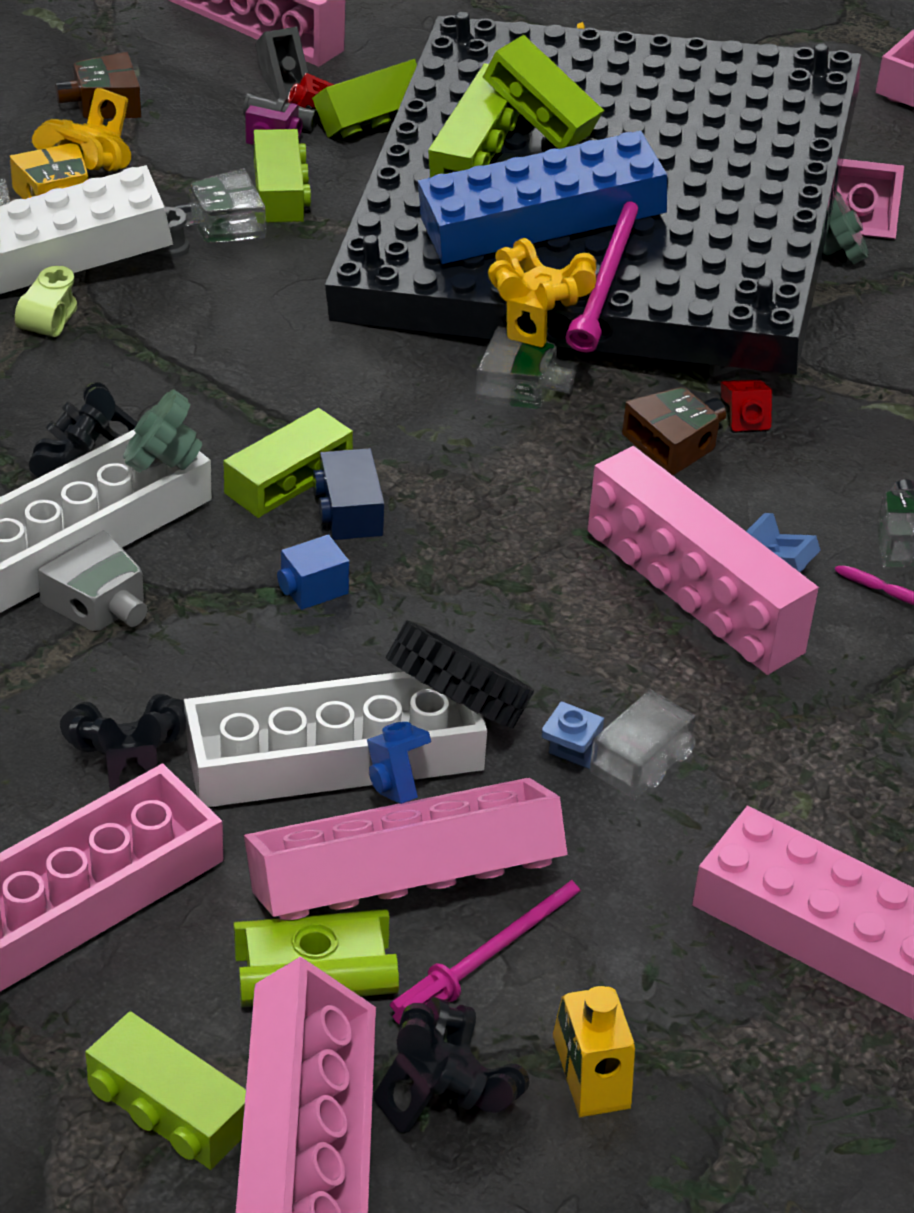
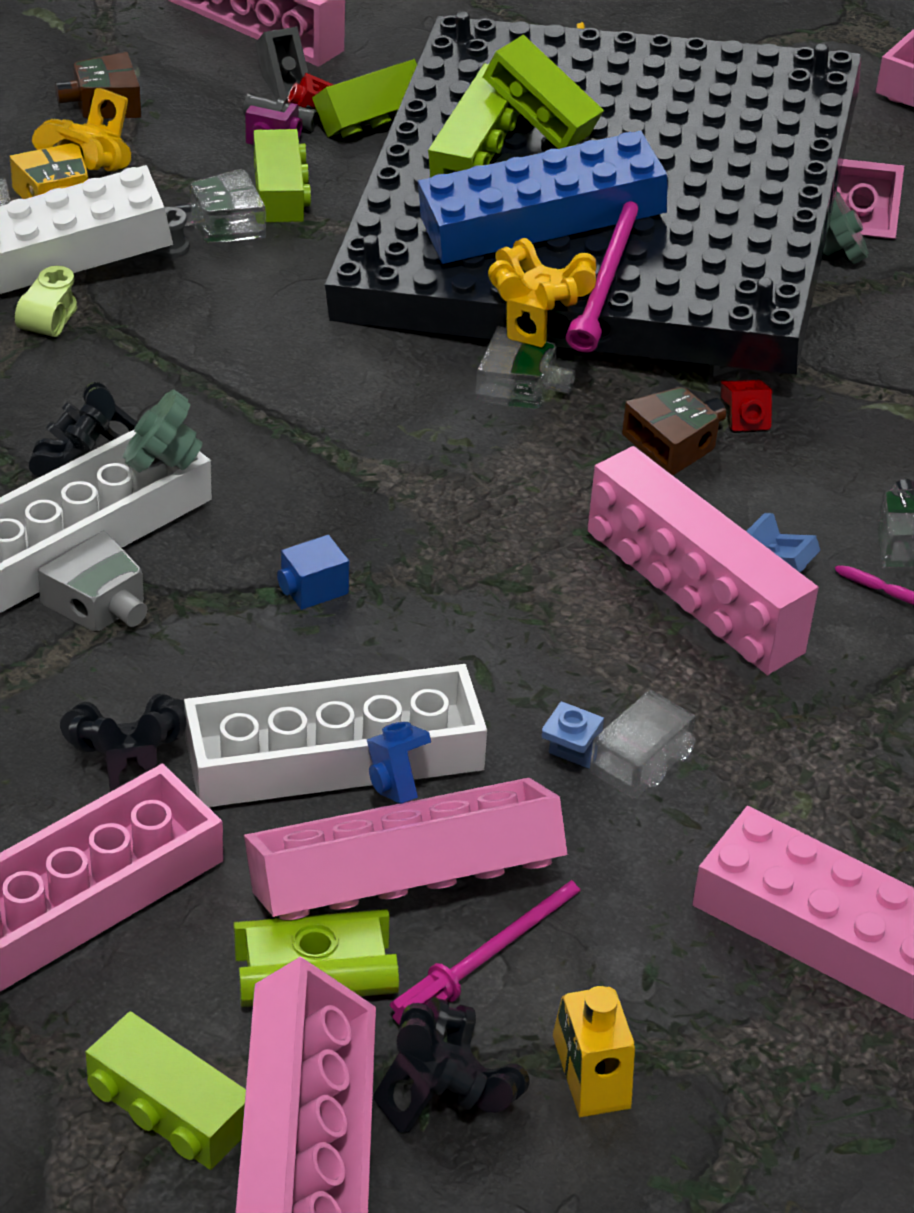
(283, 462): lime brick -> none
(350, 494): brick -> none
(459, 674): black tyre -> none

